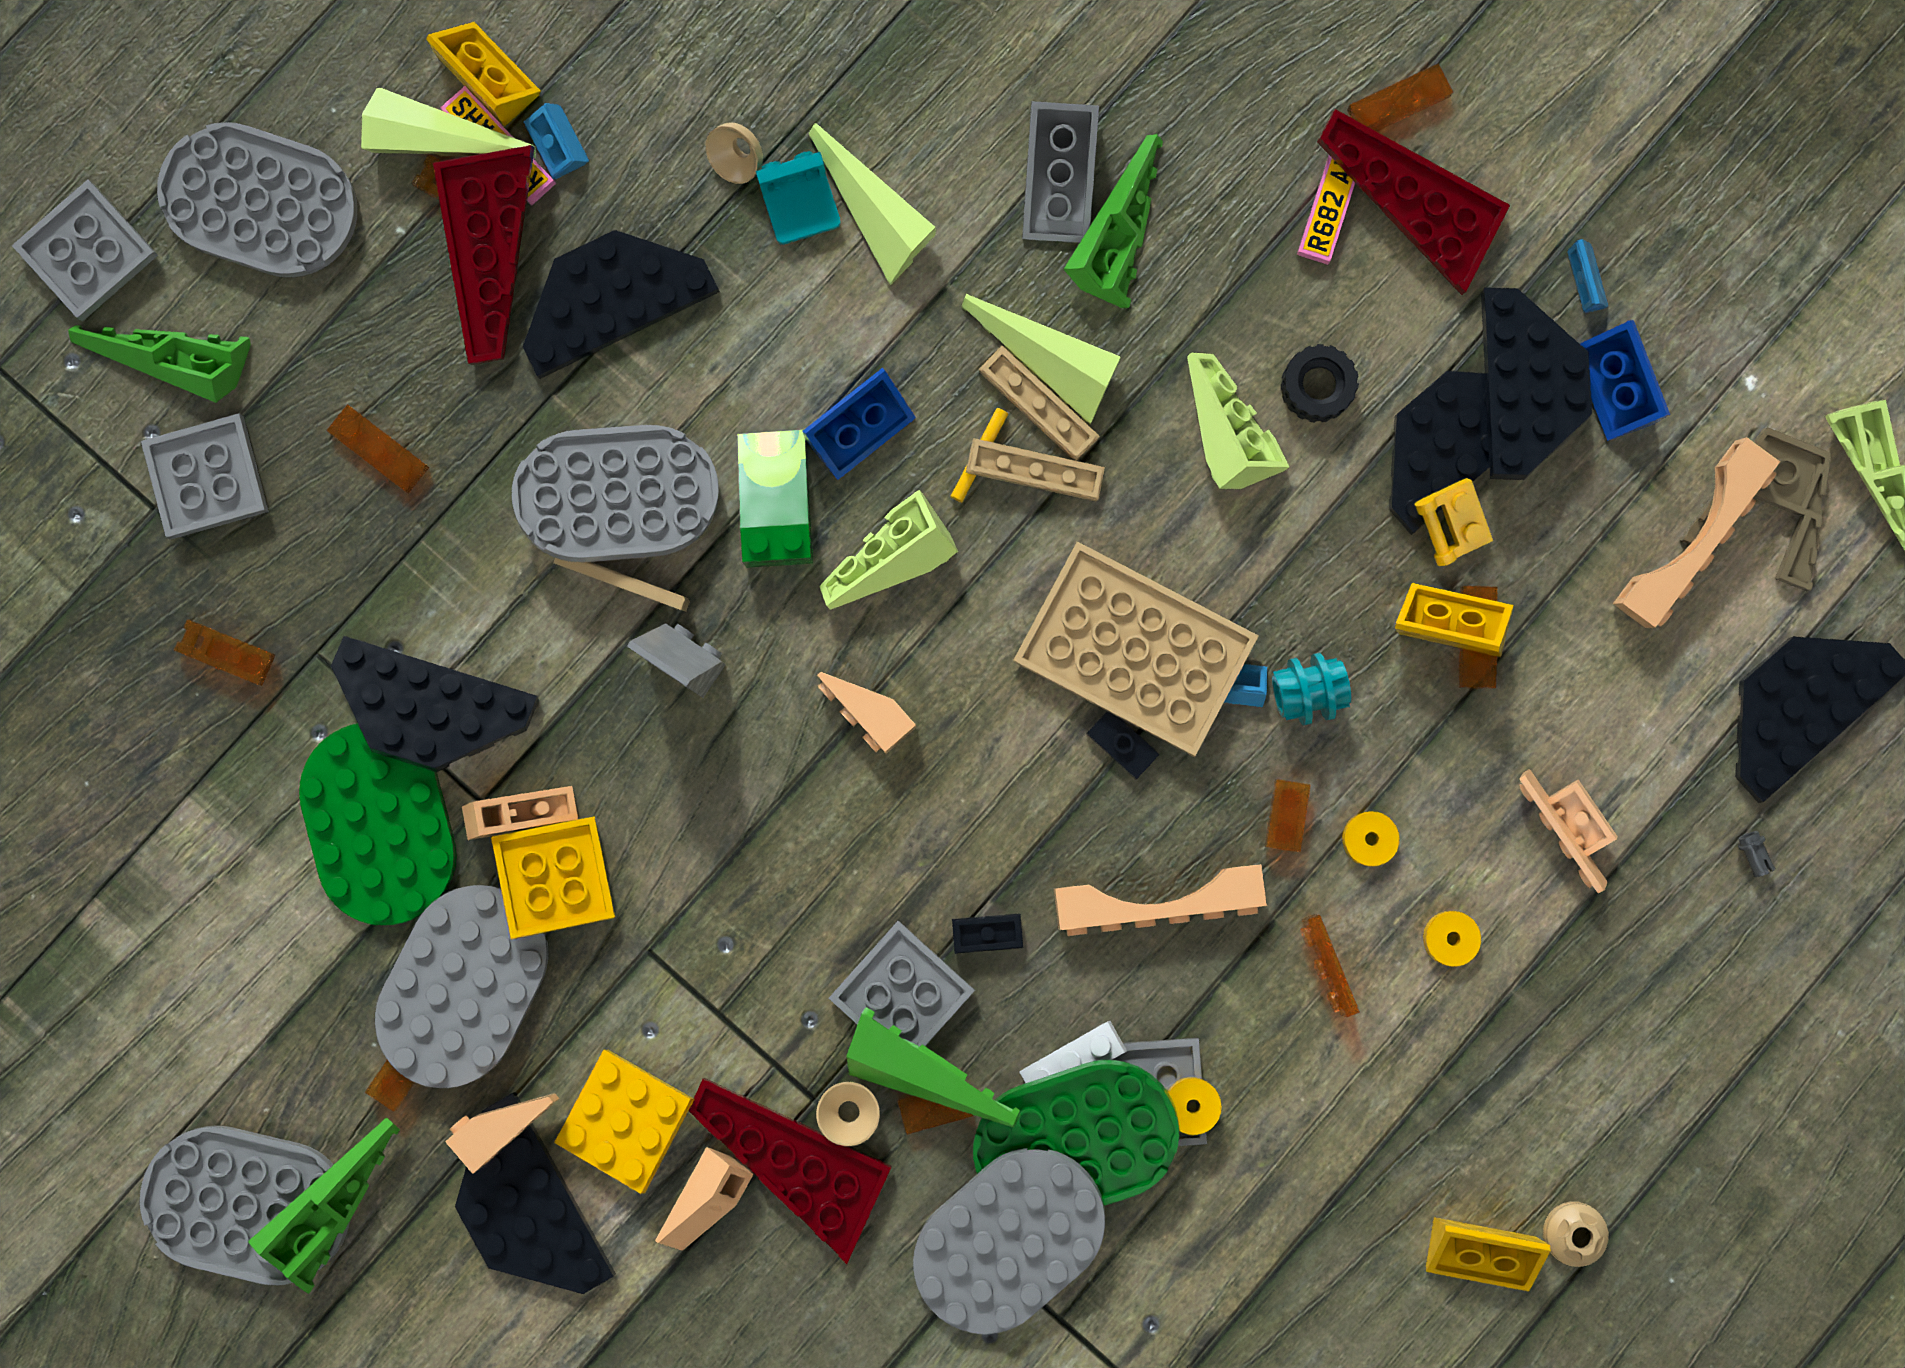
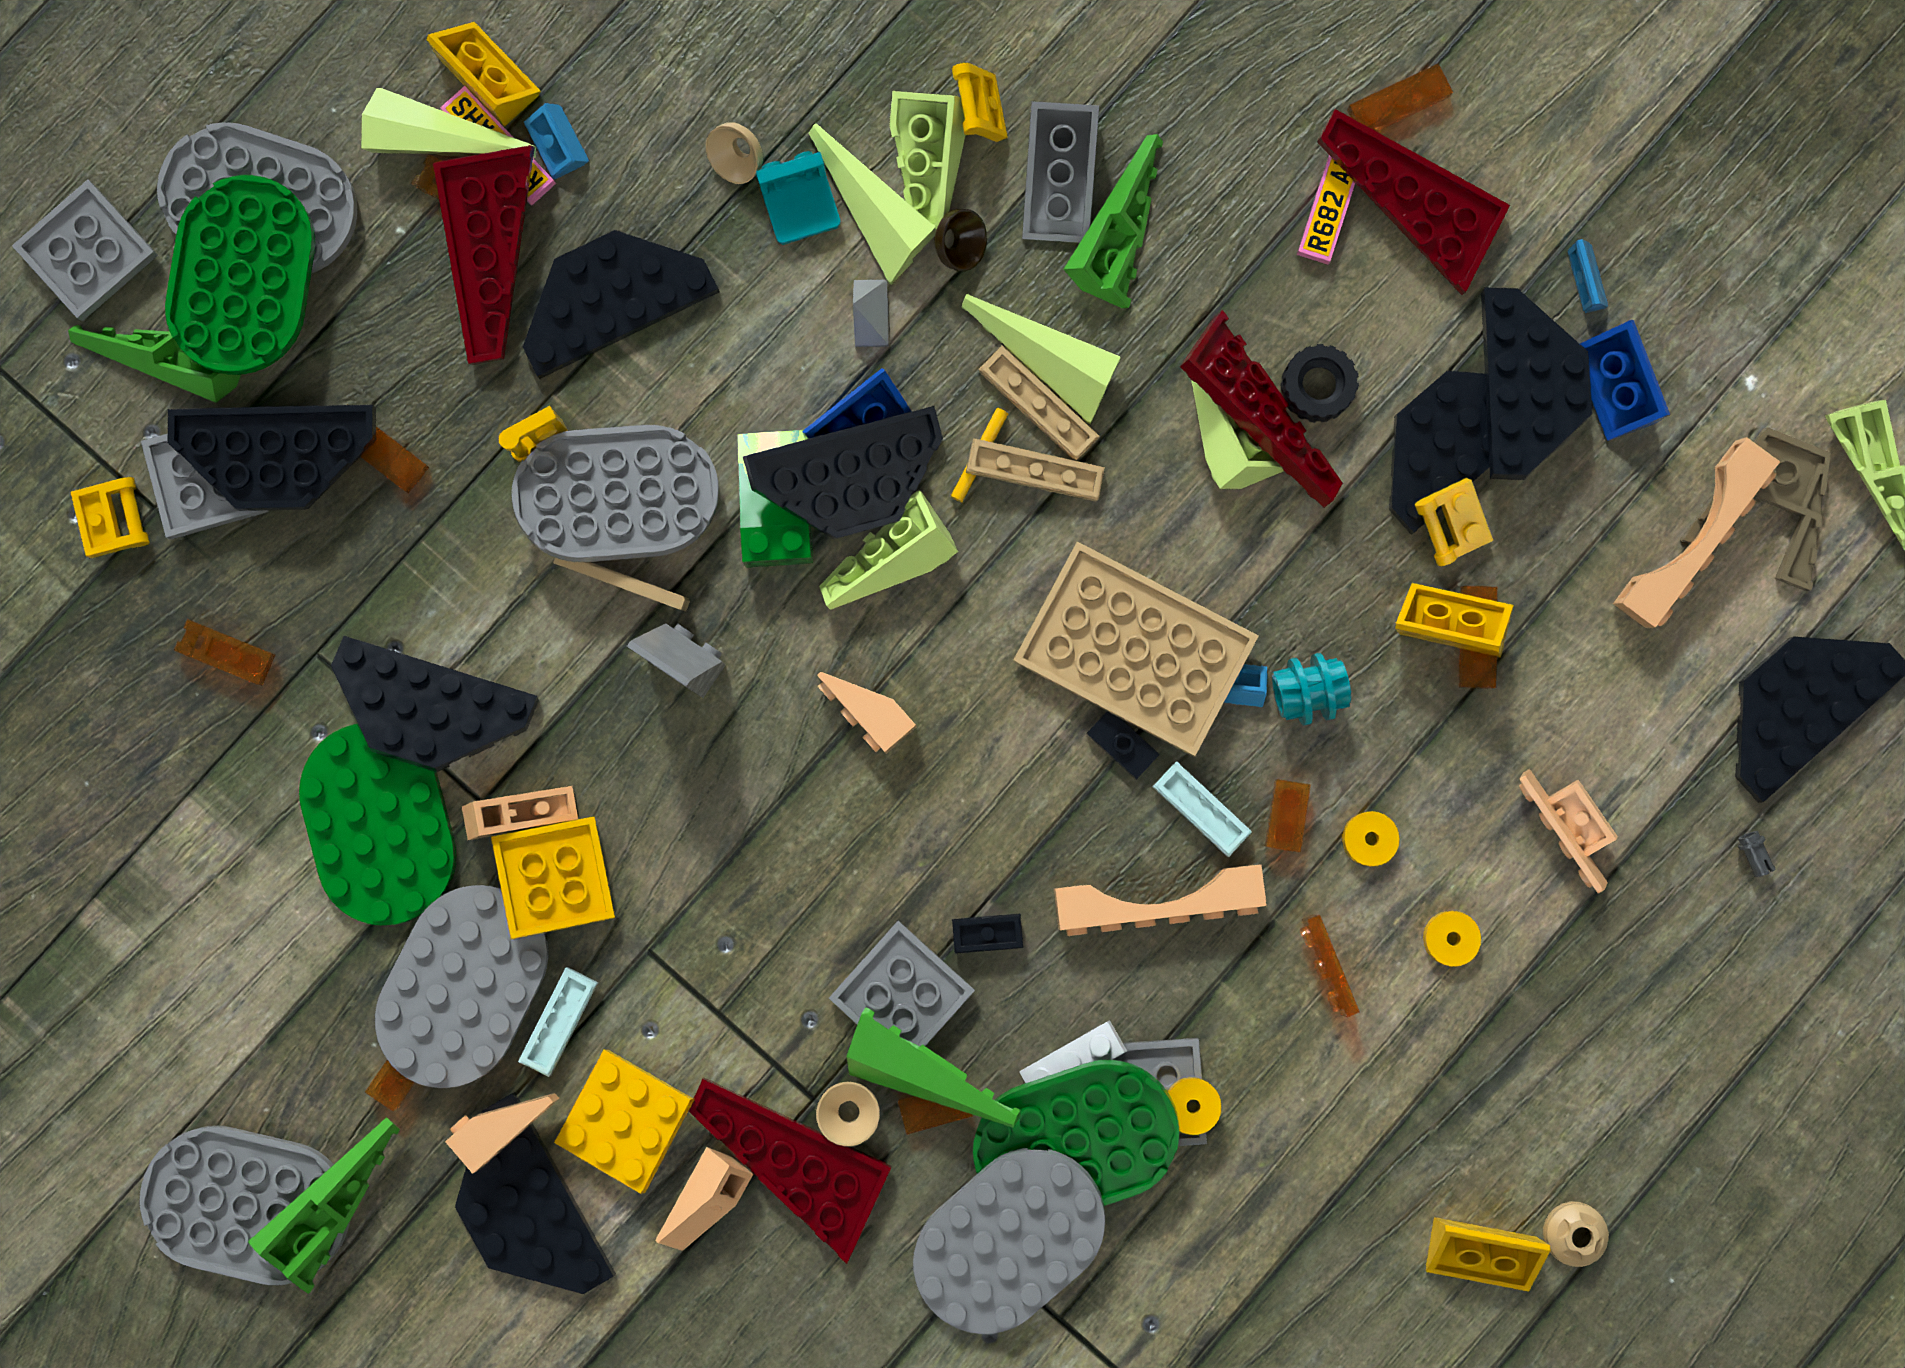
(98, 518): none -> yellow plate
(240, 275): none -> green plate
(272, 453): none -> black plate
(526, 434): none -> yellow plate
(558, 1021): none -> light aqua plate
(851, 475): none -> black plate
(870, 313): none -> light grey slope
(928, 148): none -> yellowish green wedge
(968, 243): none -> dark brown piece
(980, 102): none -> yellow plate
(1202, 809): none -> light aqua plate
(1258, 407): none -> dark red wing

